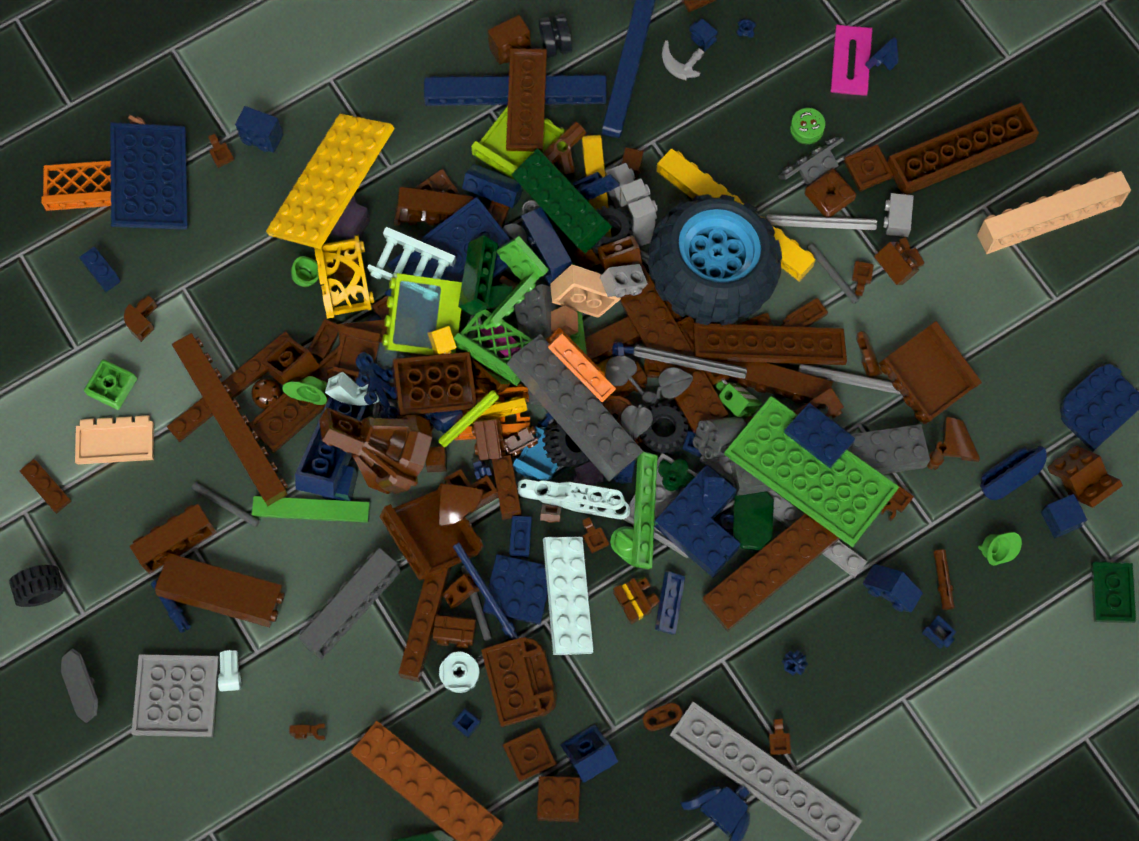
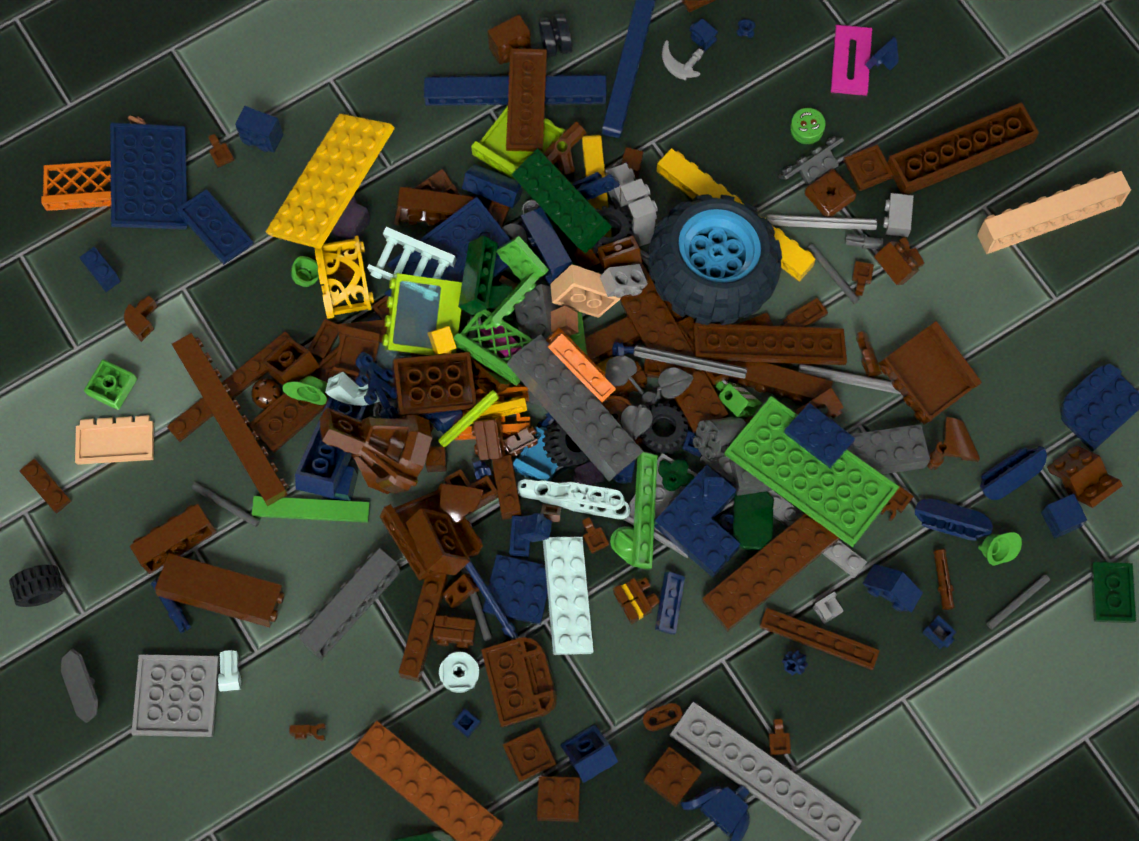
(214, 227): none -> dark blue plate
(437, 541): none -> reddish brown brick
(535, 527): none -> dark blue brick
(672, 776): none -> reddish brown brick
(819, 639): none -> reddish brown plate
(828, 608): none -> light grey panel
(864, 241): none -> dark grey axle
(953, 519): none -> dark blue brick
(1018, 601): none -> dark grey bar

